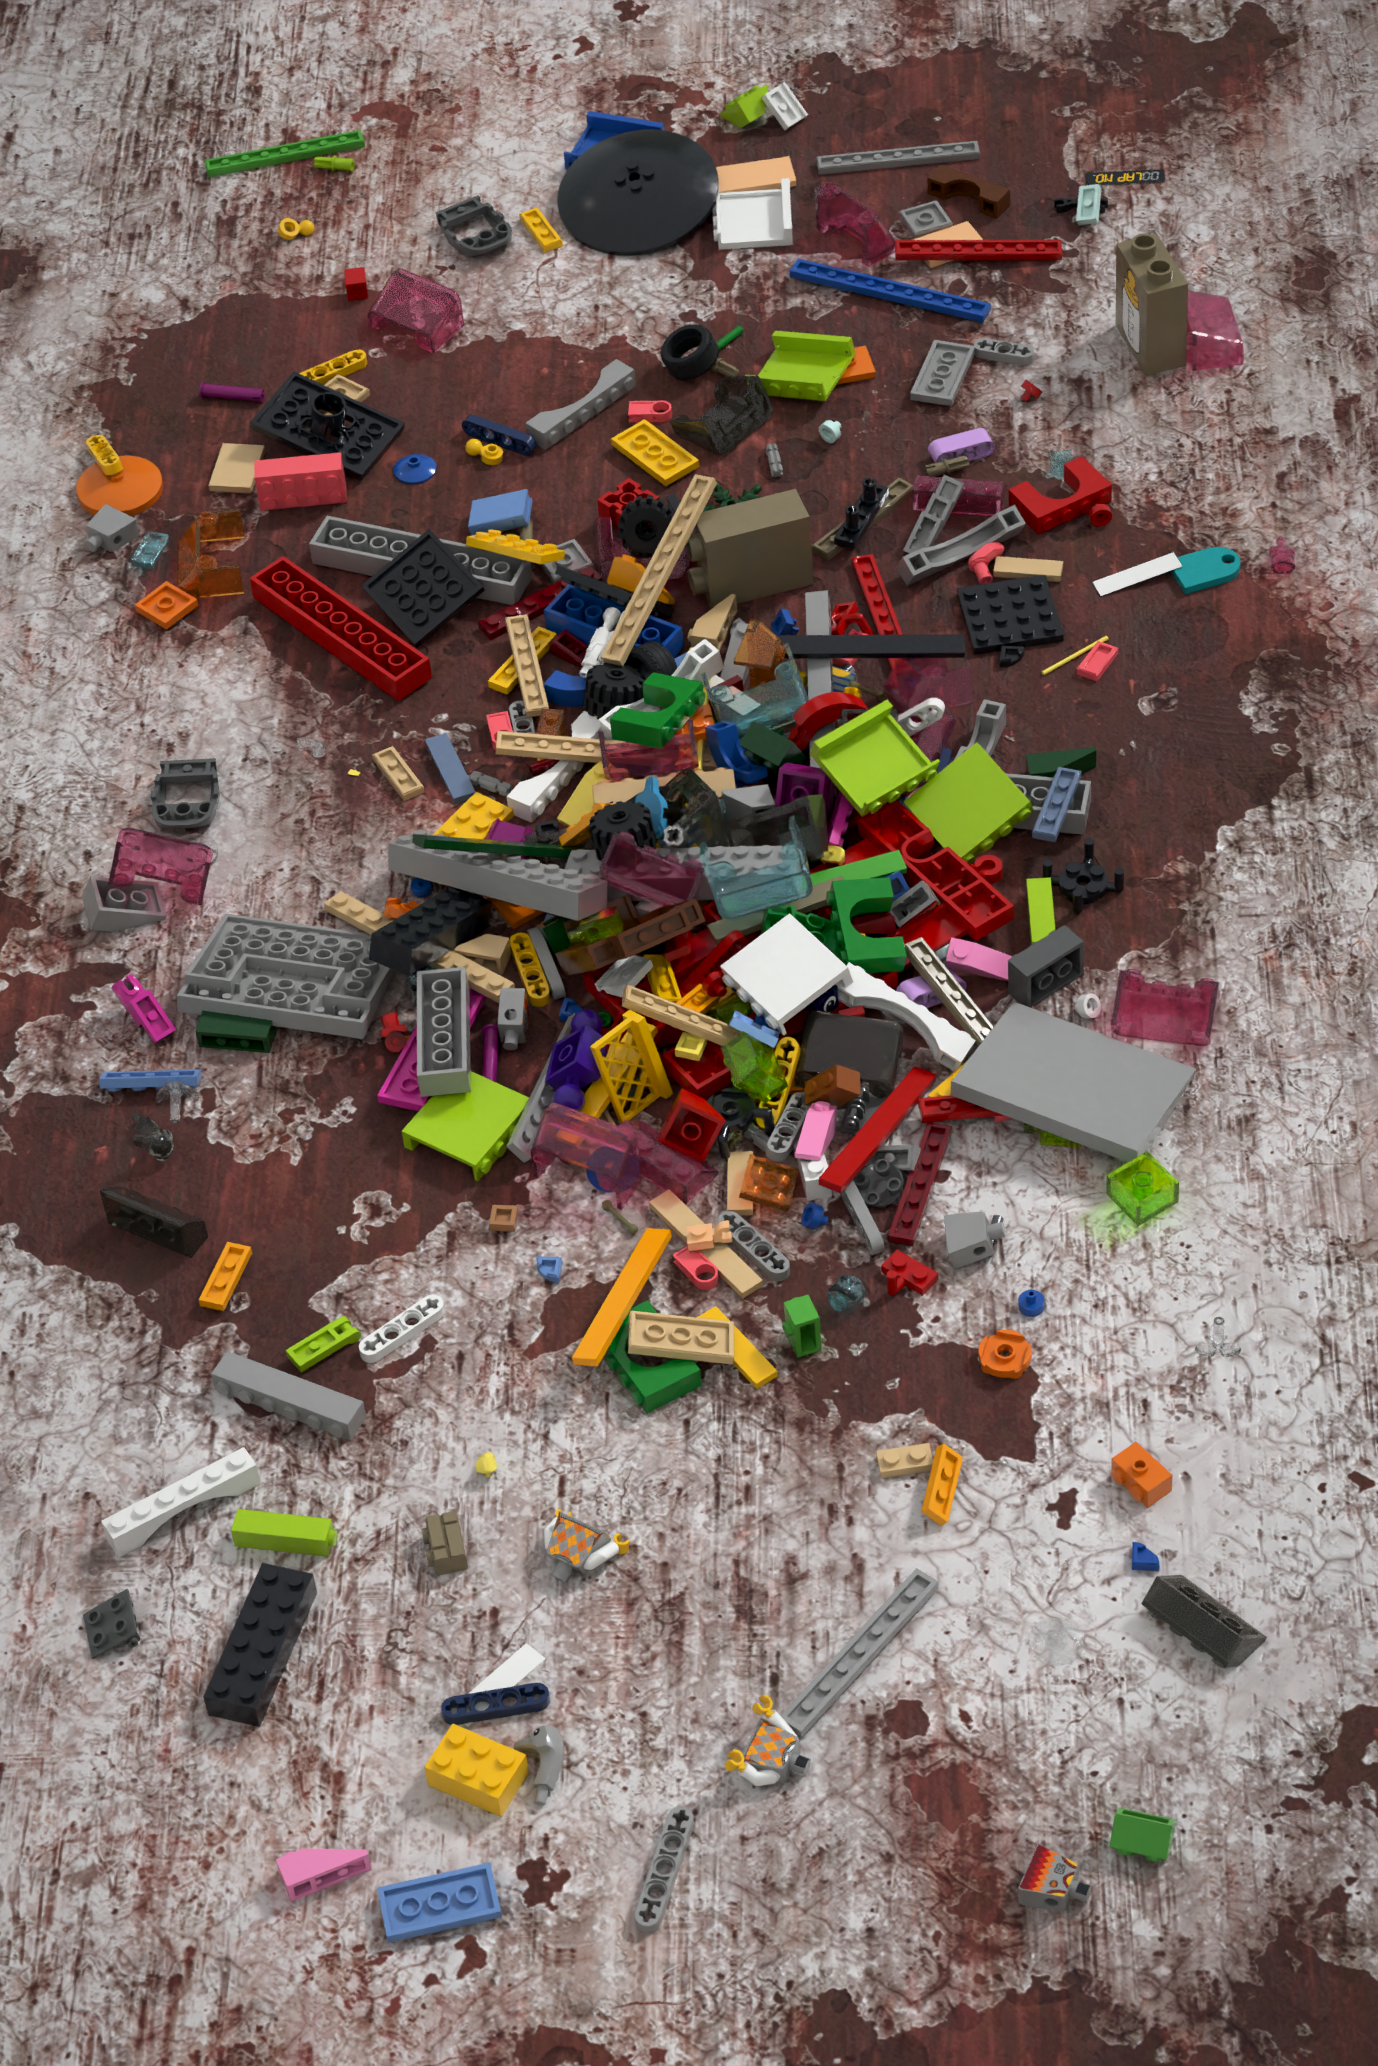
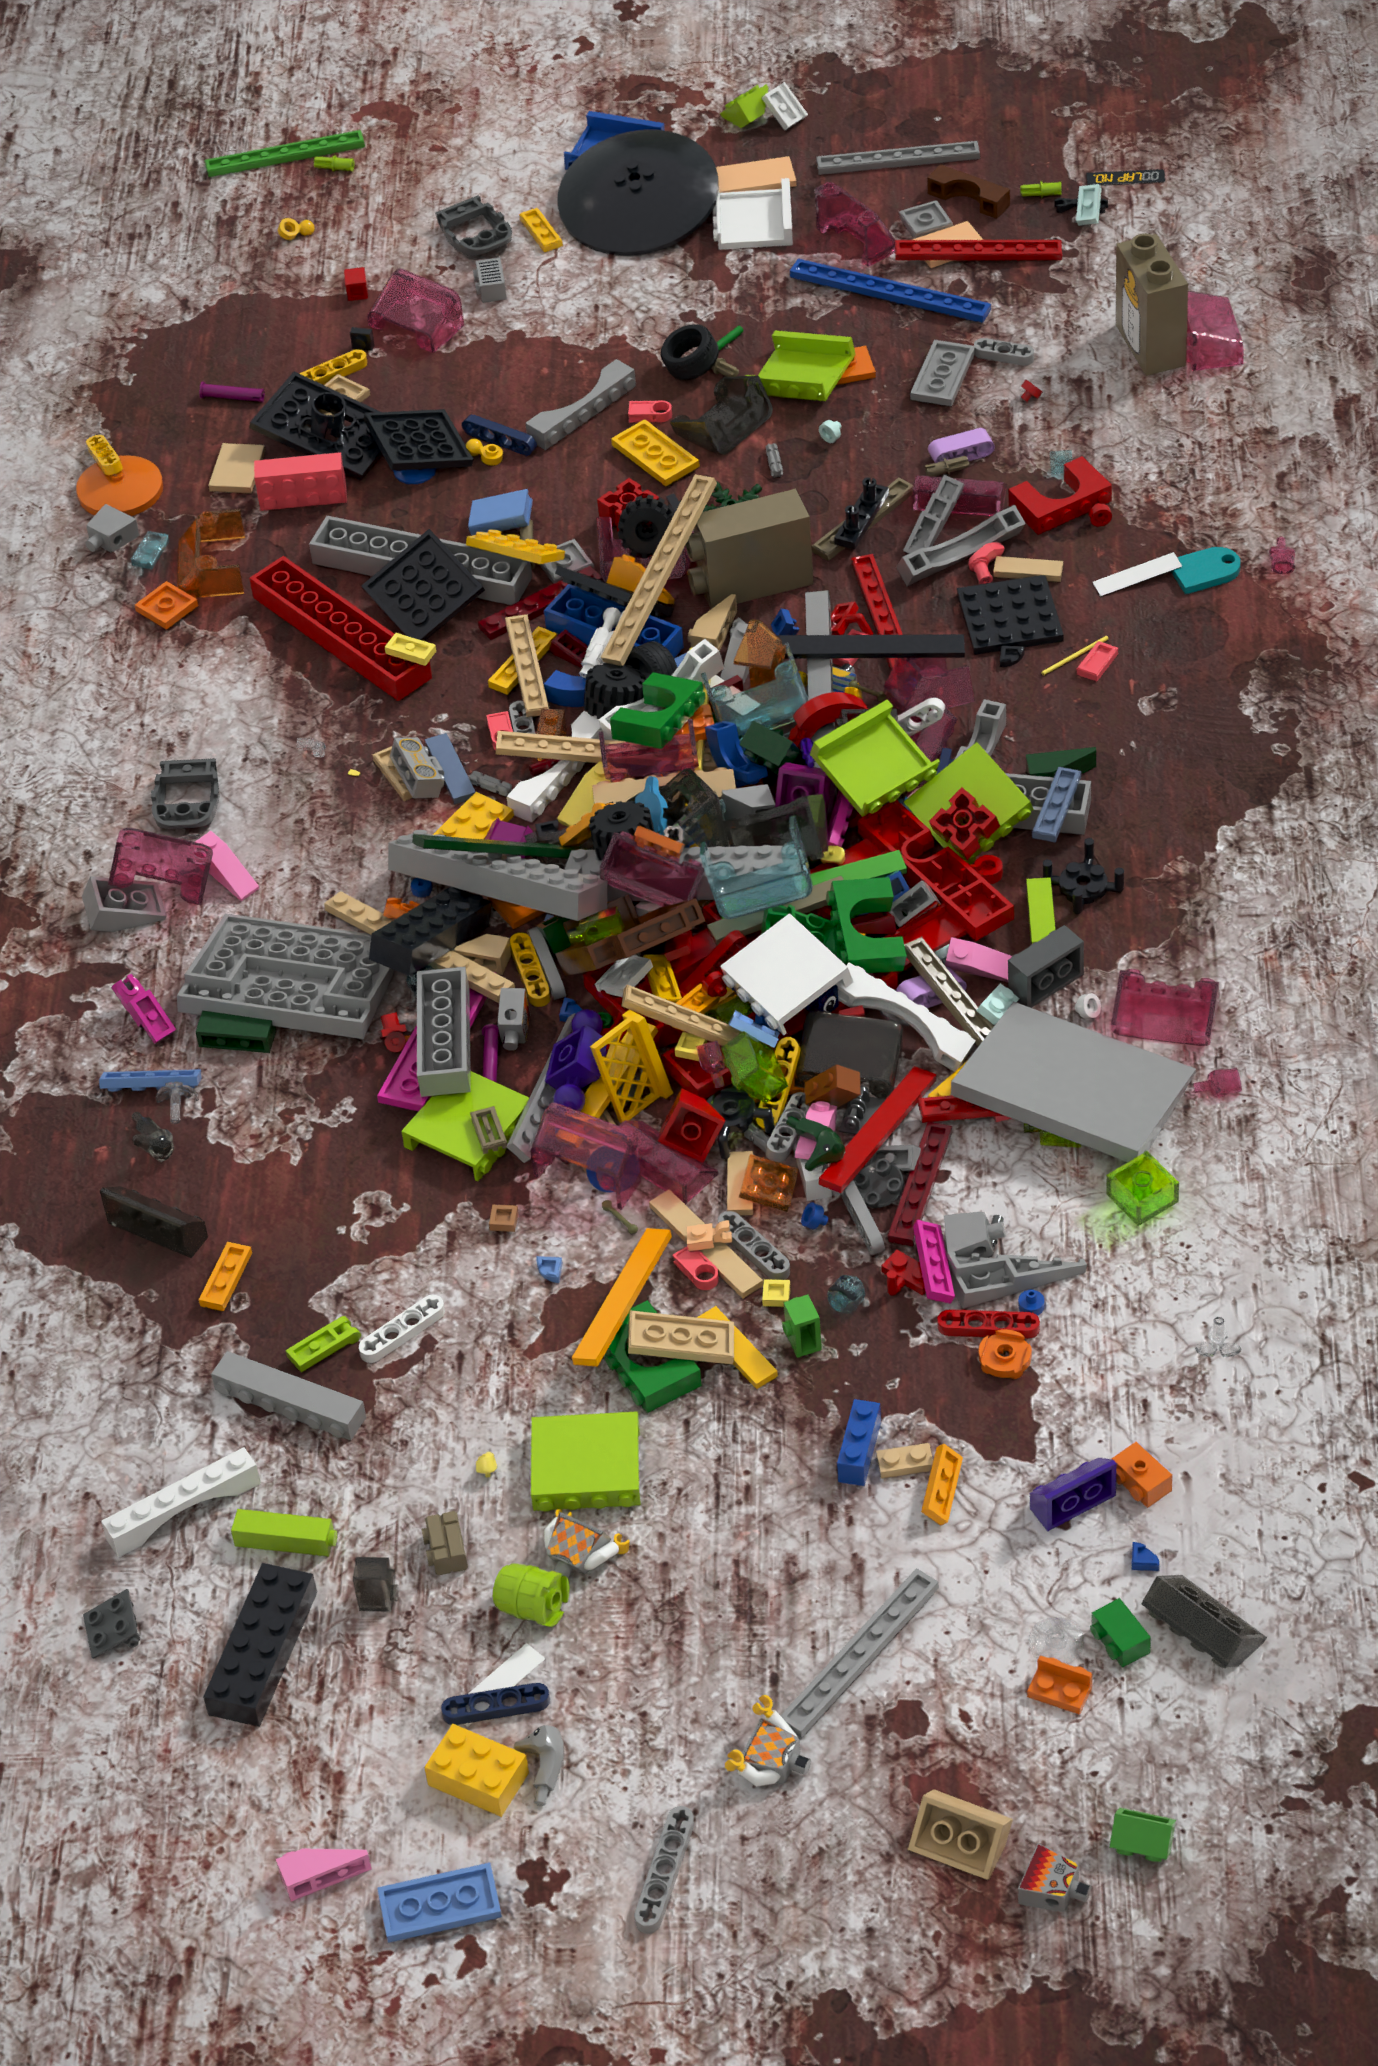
(228, 869): none -> bright pink slope
(362, 339): none -> black plate
(375, 1584): none -> clear smoke brick
(410, 649): none -> light yellow plate
(418, 439): none -> black plate
(418, 771): none -> light grey piece
(490, 280): none -> light grey brick
(493, 1144): none -> dark tan tile
(531, 1593): none -> lime piece
(585, 1461): none -> lime panel
(659, 842): none -> orange bracket
(712, 1061): none -> clear pink piece
(776, 1292): none -> light yellow plate
(806, 746): none -> dark purple axle
(828, 1146): none -> dark green animal
(859, 1442): none -> blue brick
(933, 1261): none -> dark pink plate
(959, 1833): none -> tan slope
(964, 809): none -> red brick
(987, 1279): none -> light grey wedge
(988, 1319): none -> red beam
(997, 1003): none -> light aqua plate
(1041, 189): none -> lime axle
(1060, 1684): none -> orange bracket
(1074, 1492): none -> dark purple slope
(1120, 1633): none -> green brick
(1220, 1082): none -> clear pink piece

